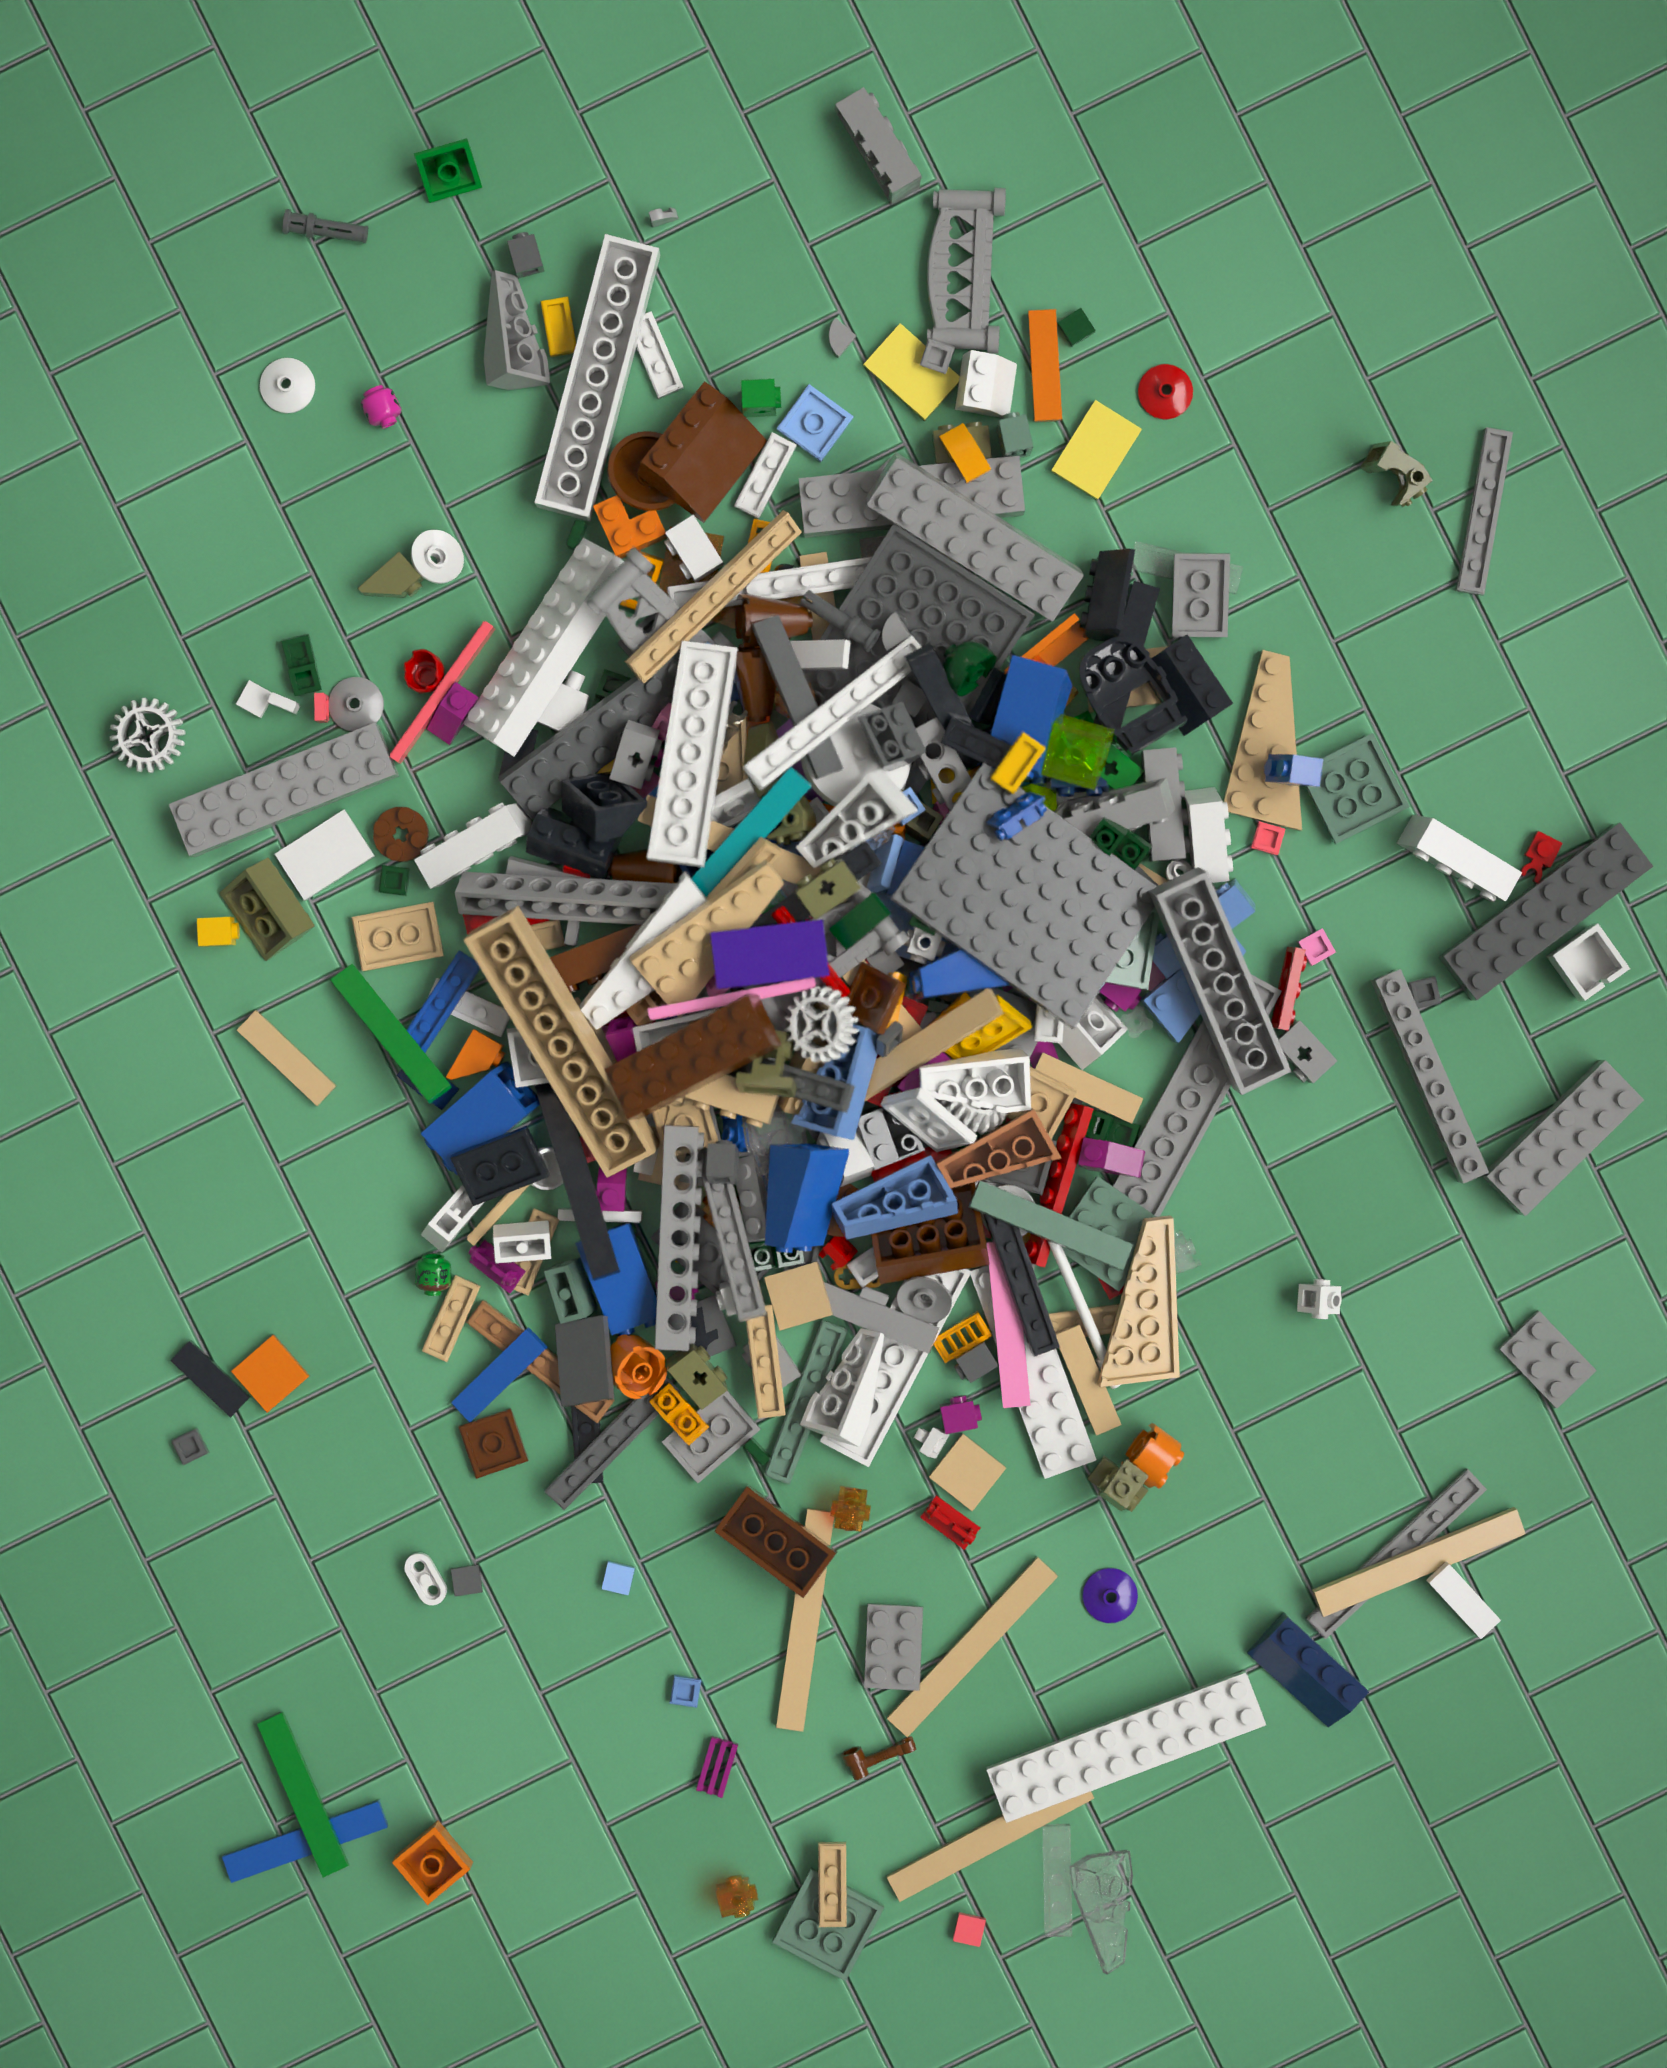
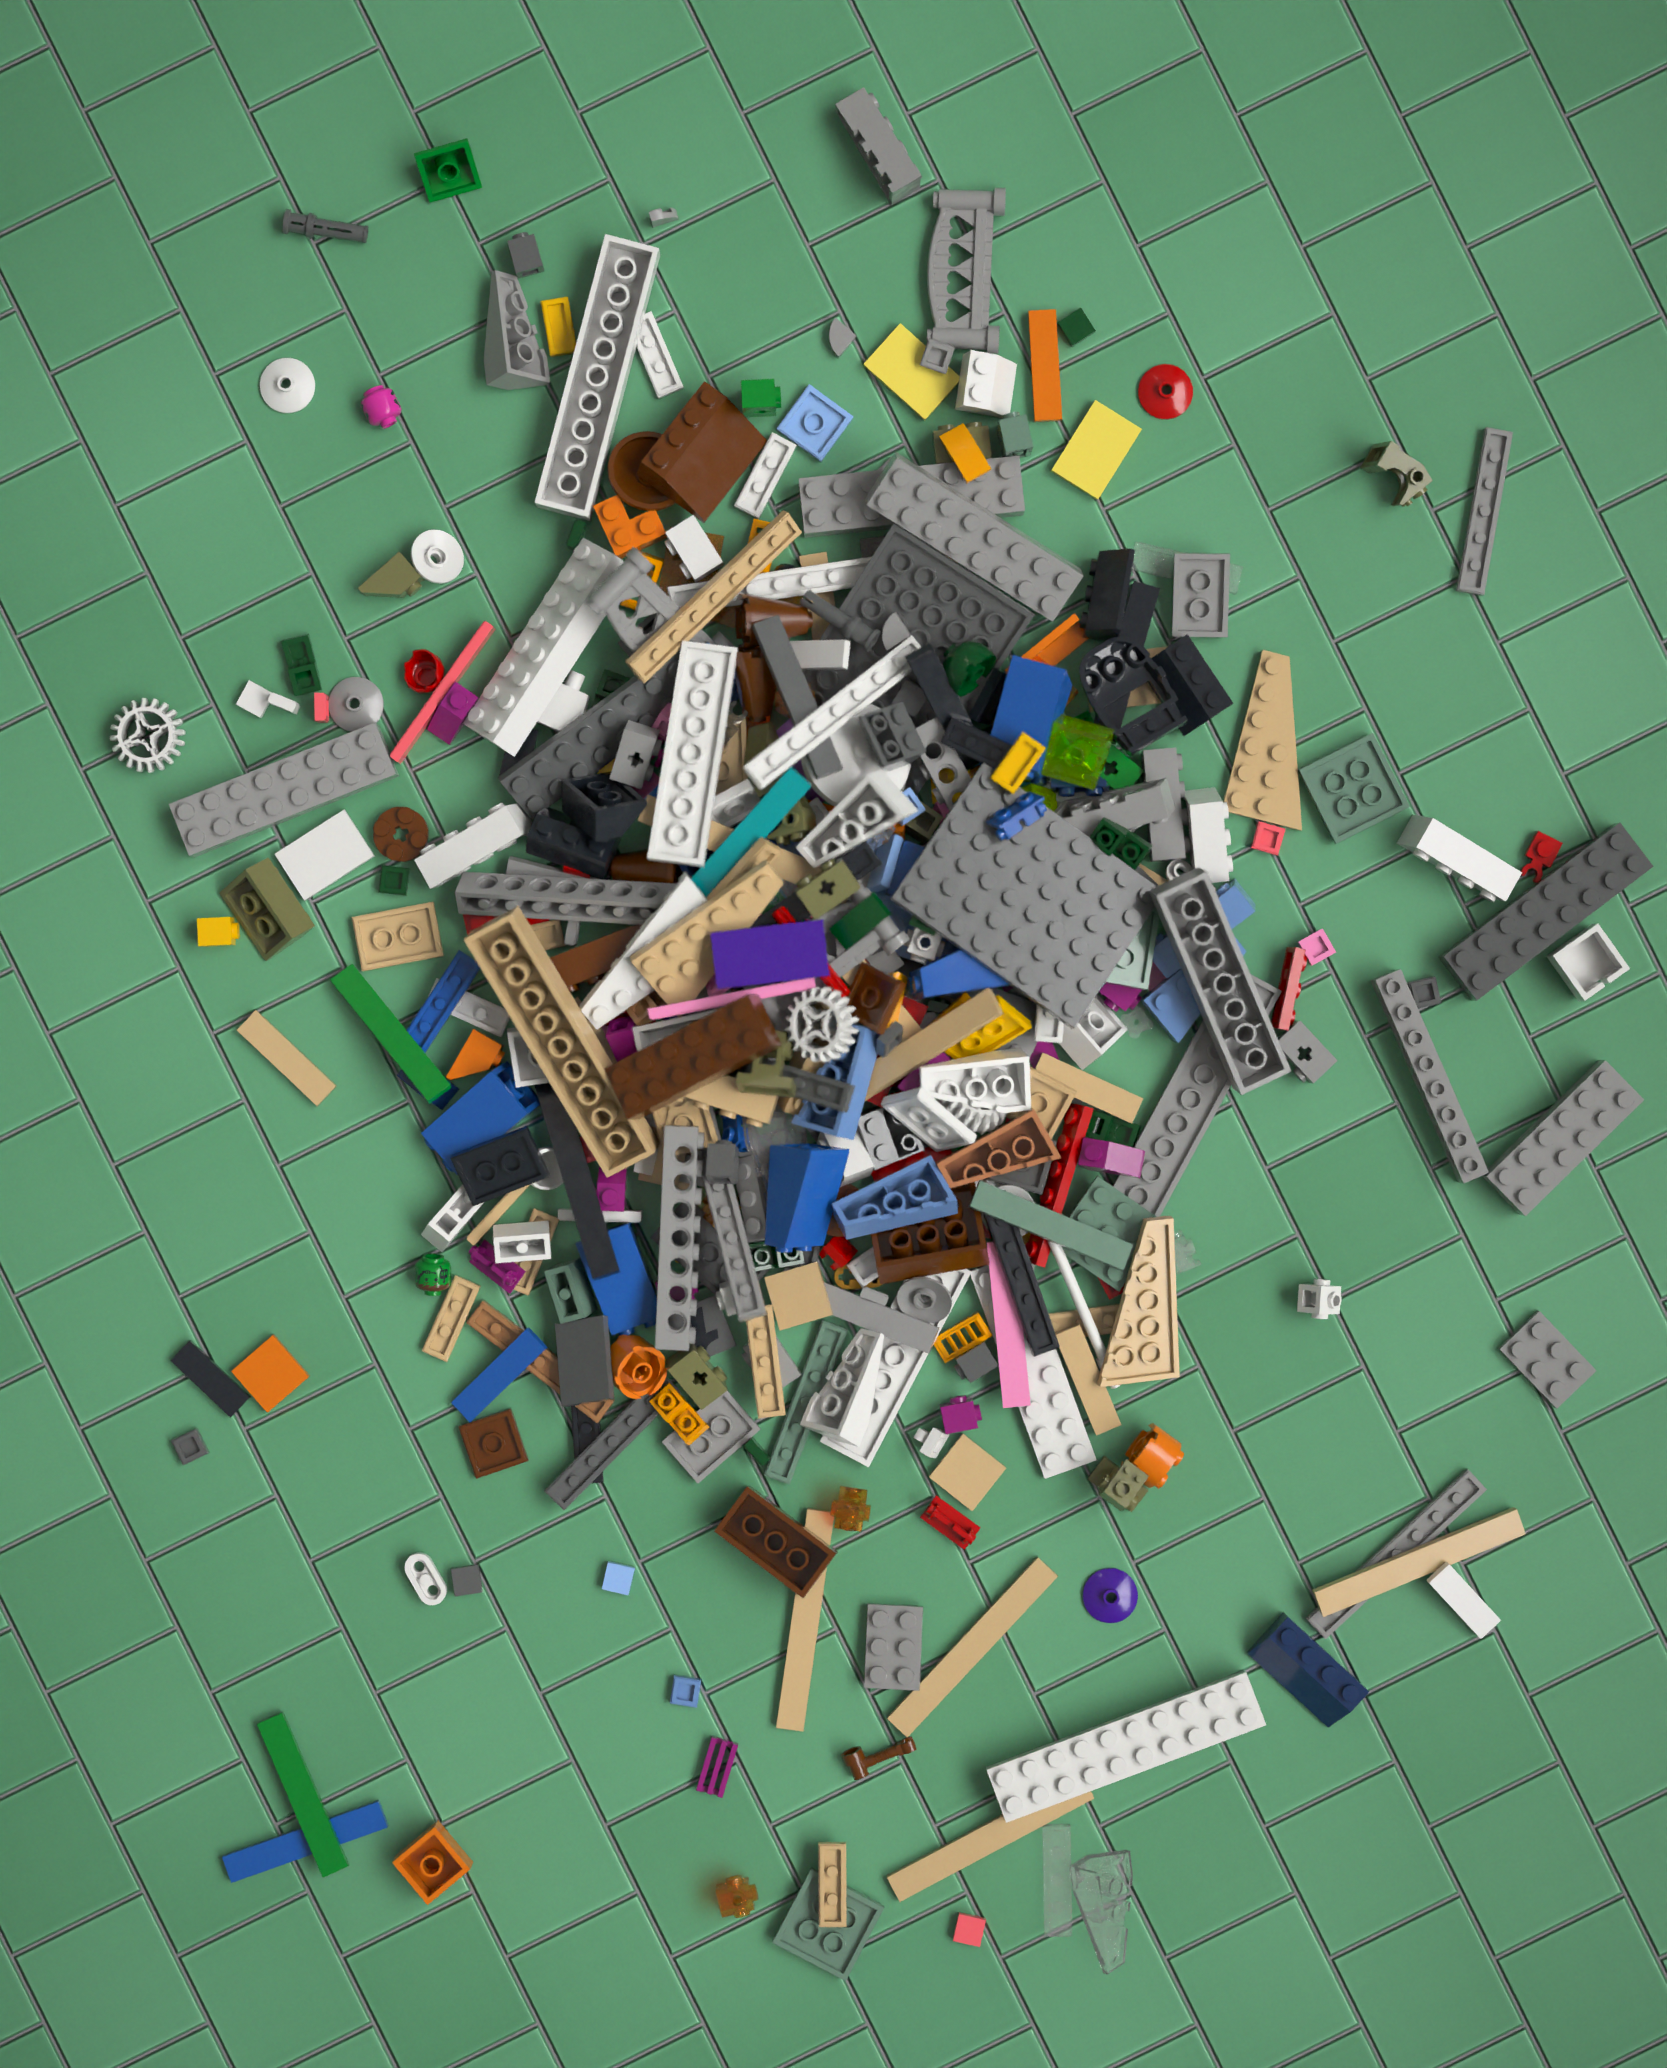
(1293, 770): brick -> none

